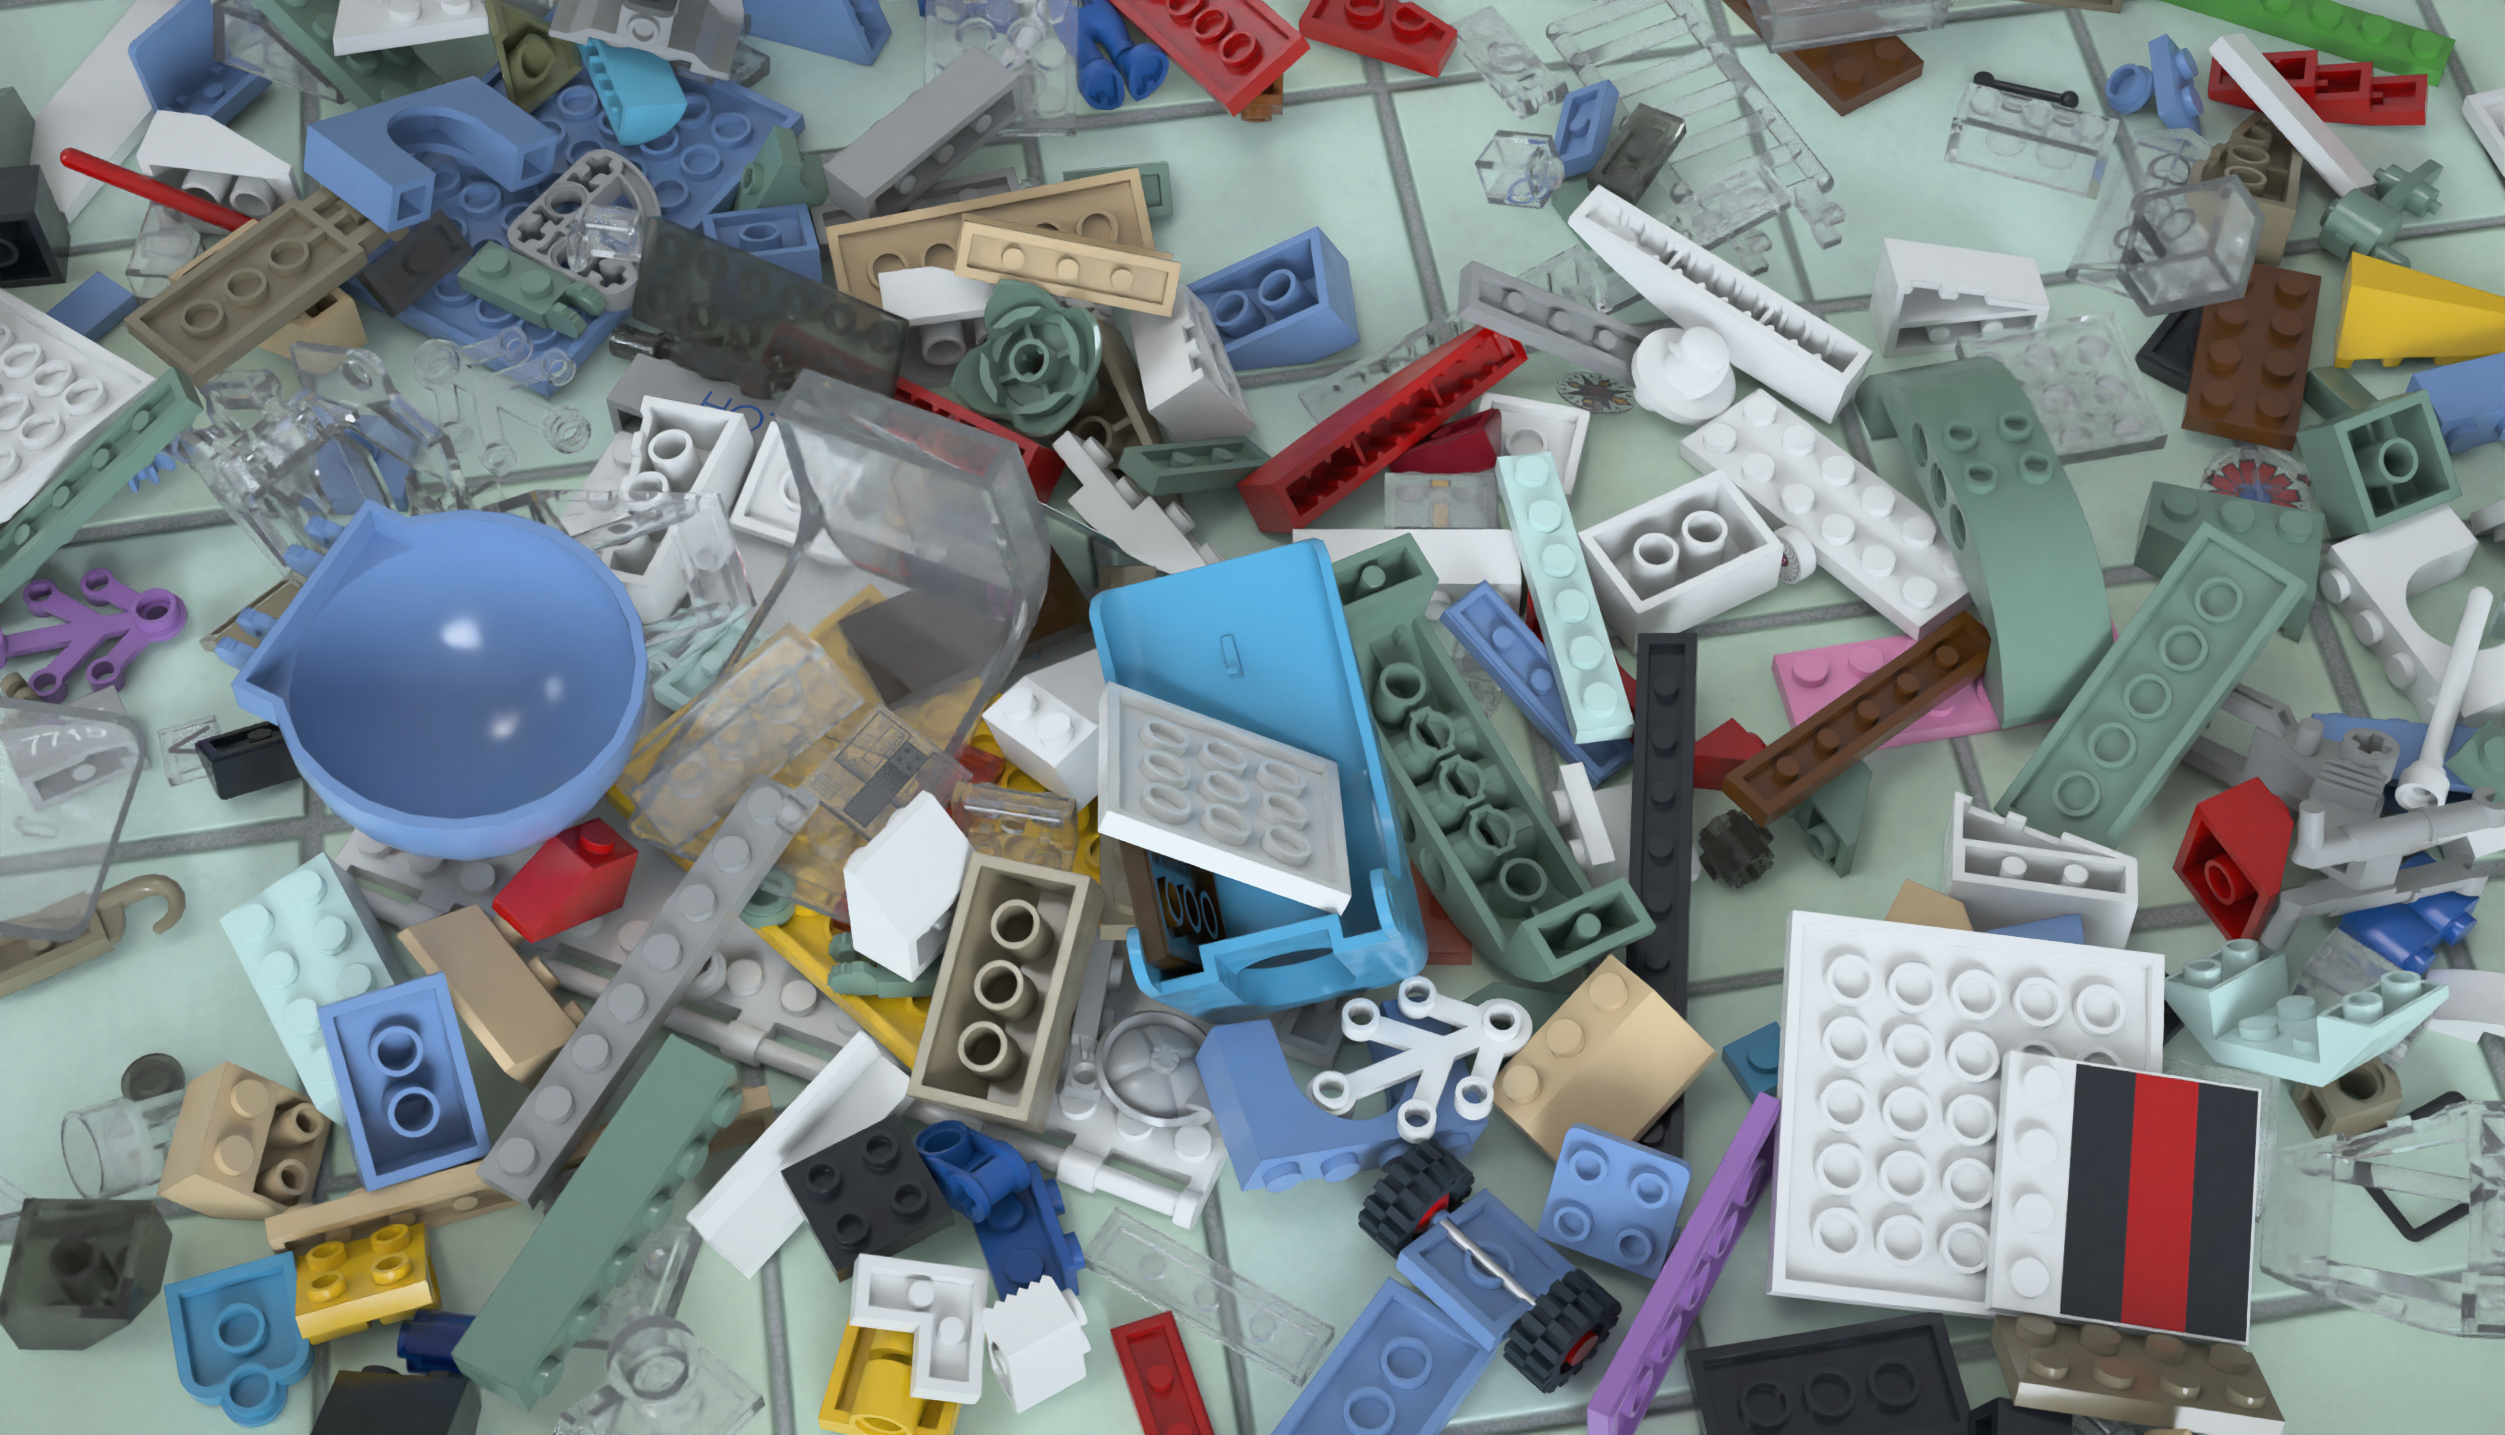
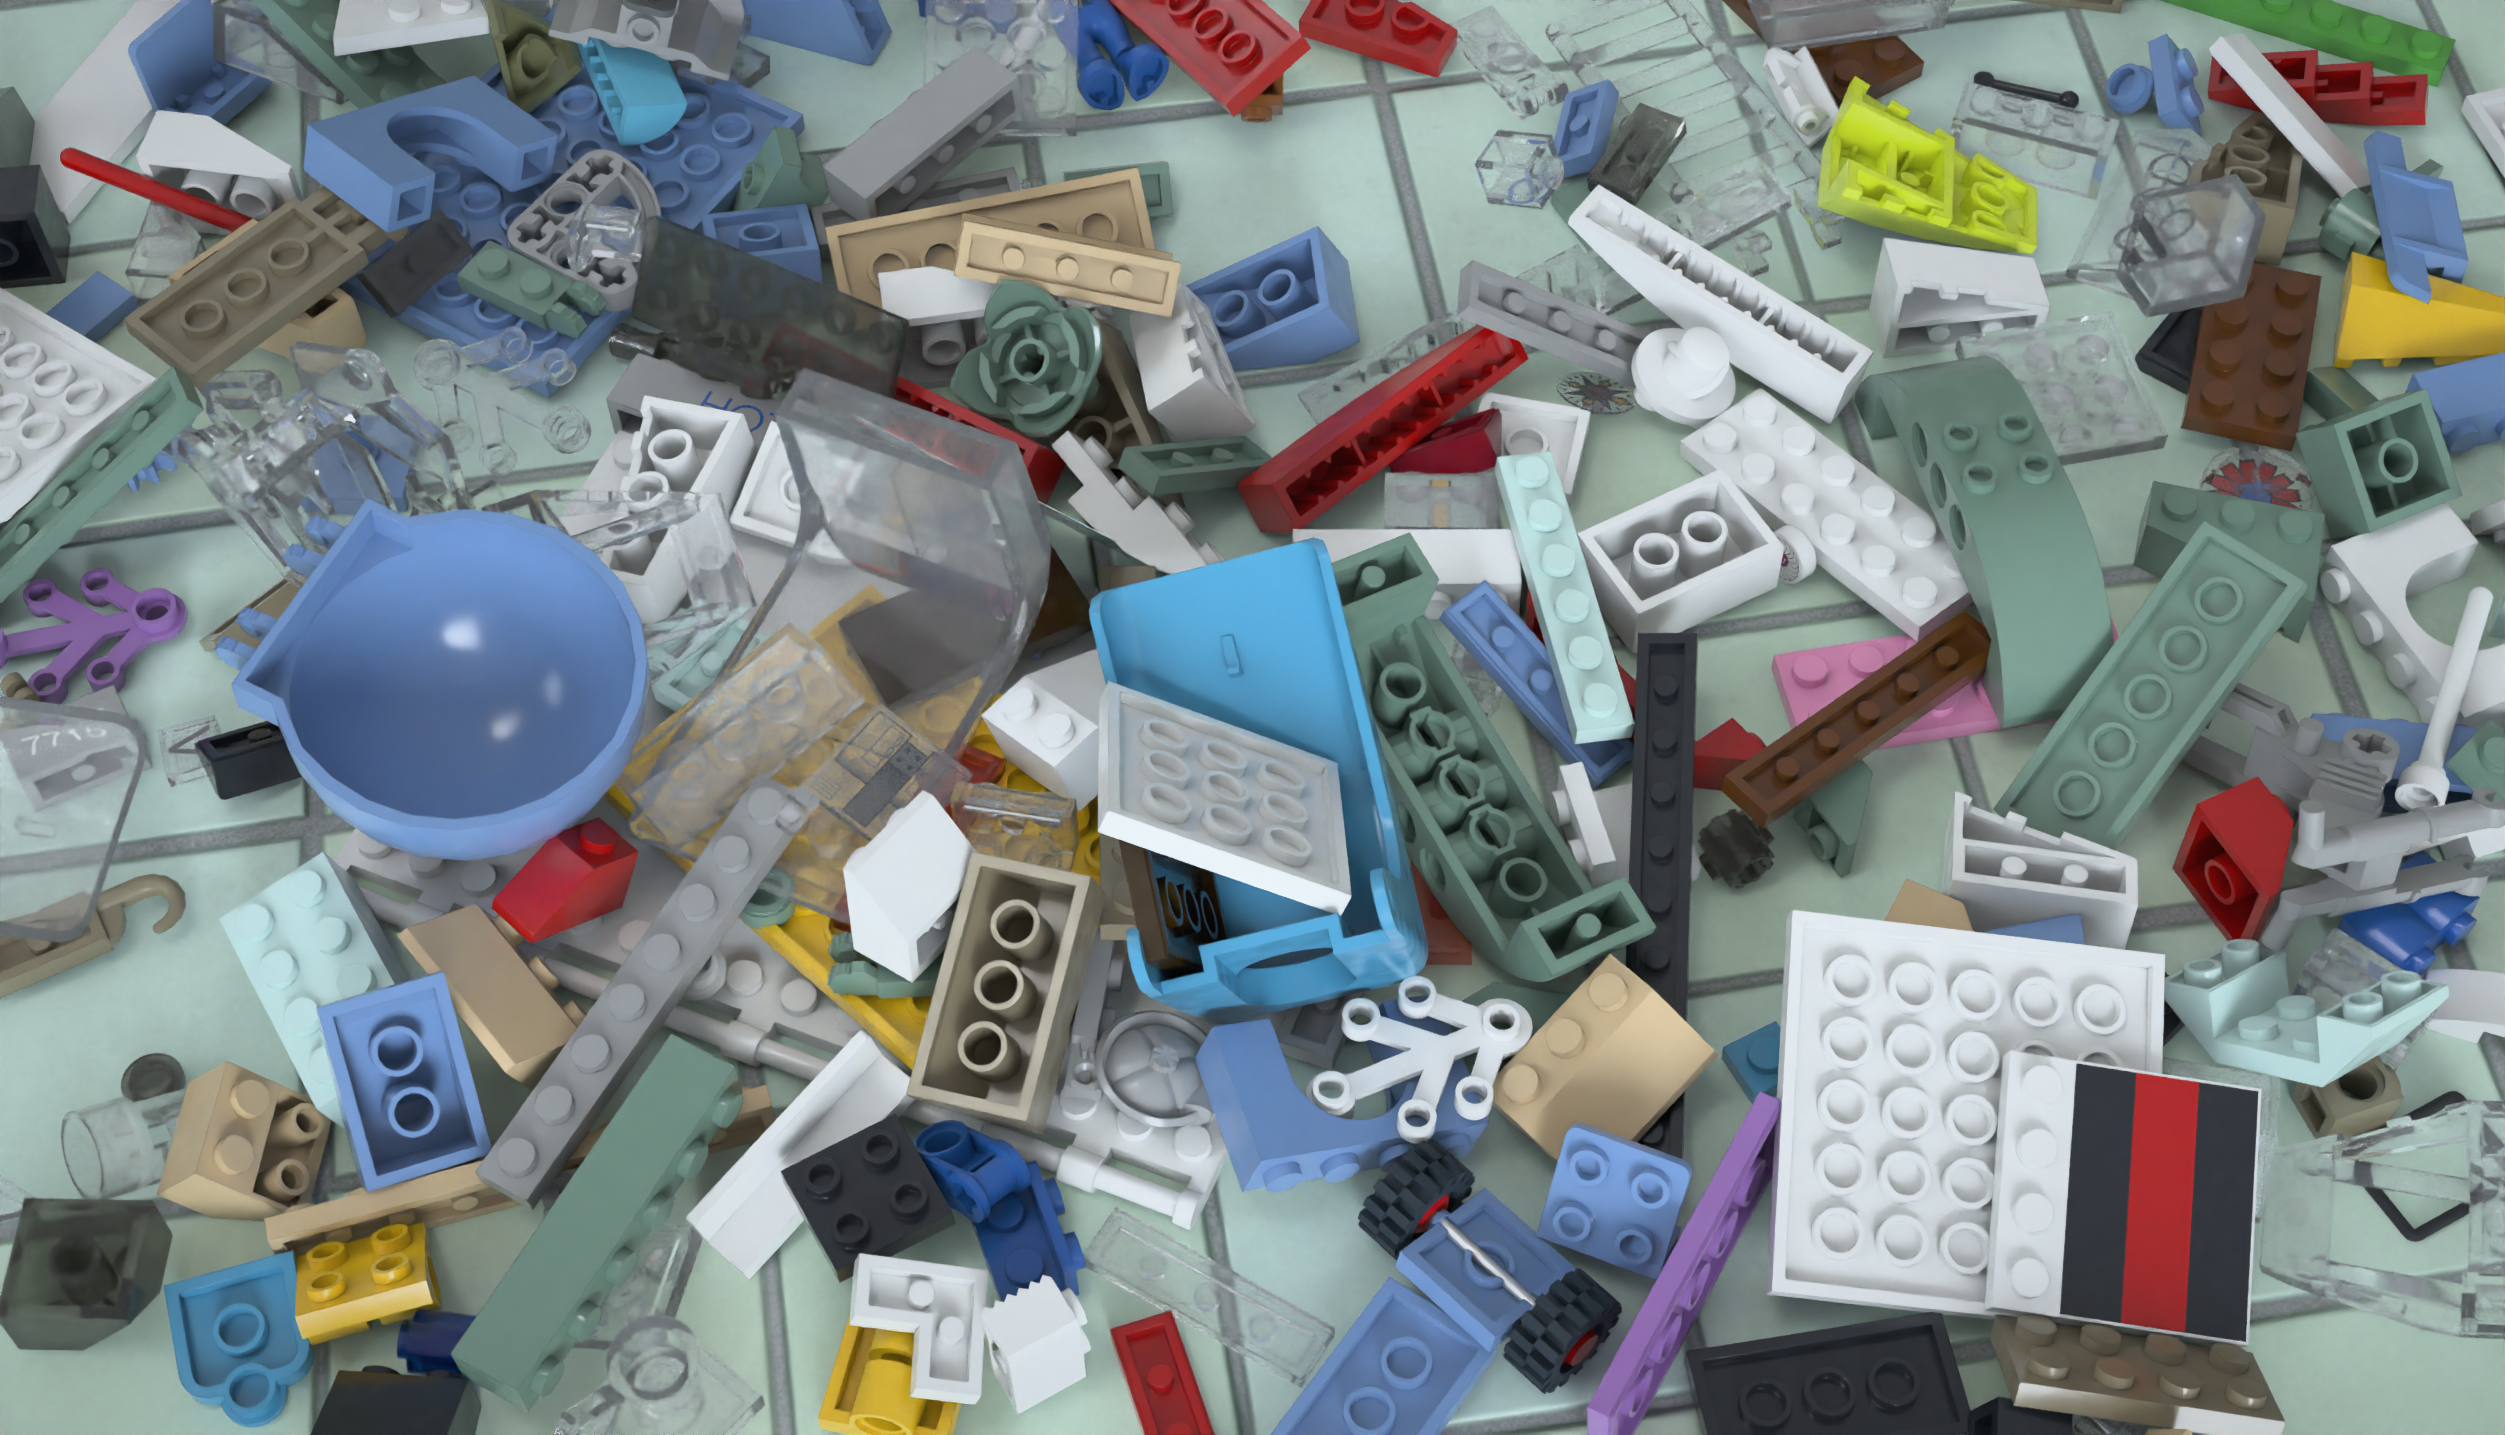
(1801, 92): none -> white hinge
(1917, 182): none -> neon yellow wedge
(2415, 220): none -> medium blue plate

